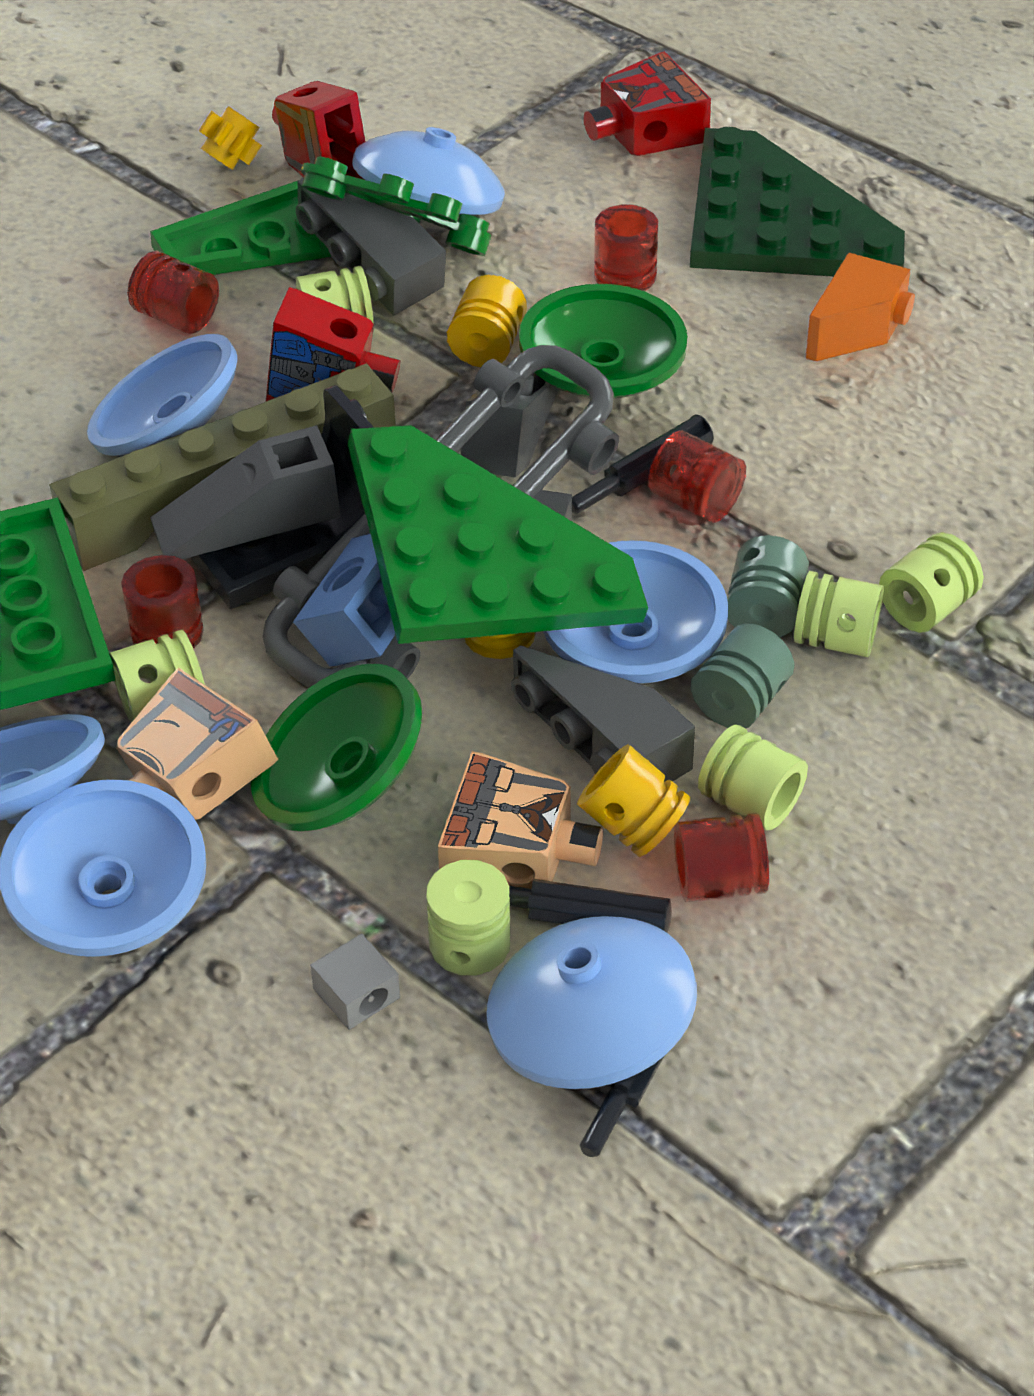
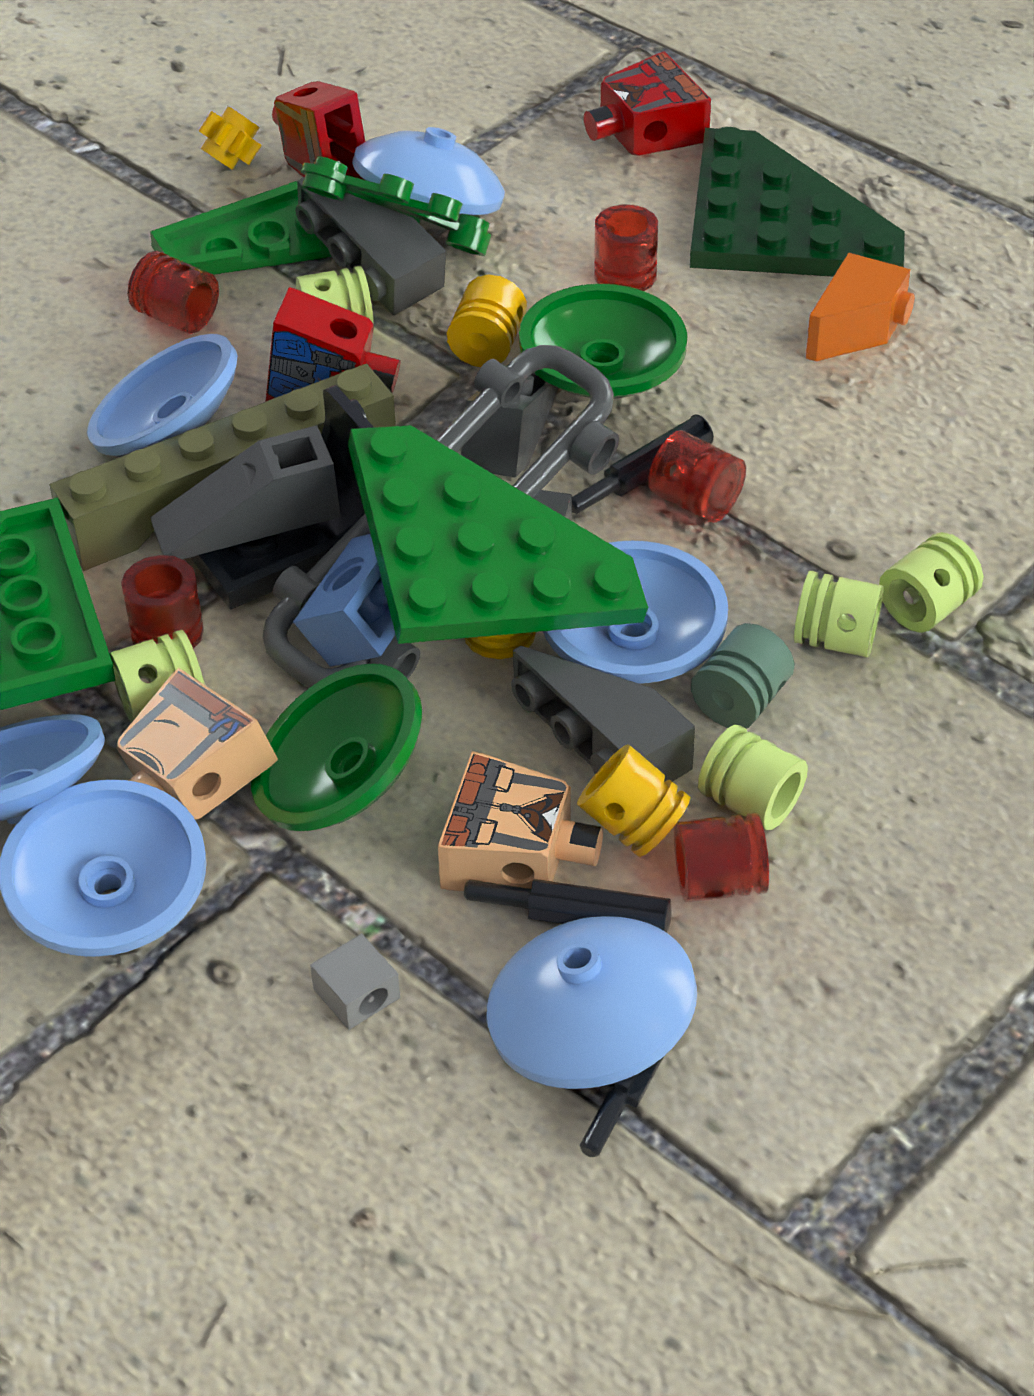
(468, 917): yellowish green piece -> none
(767, 584): sand green piece -> none

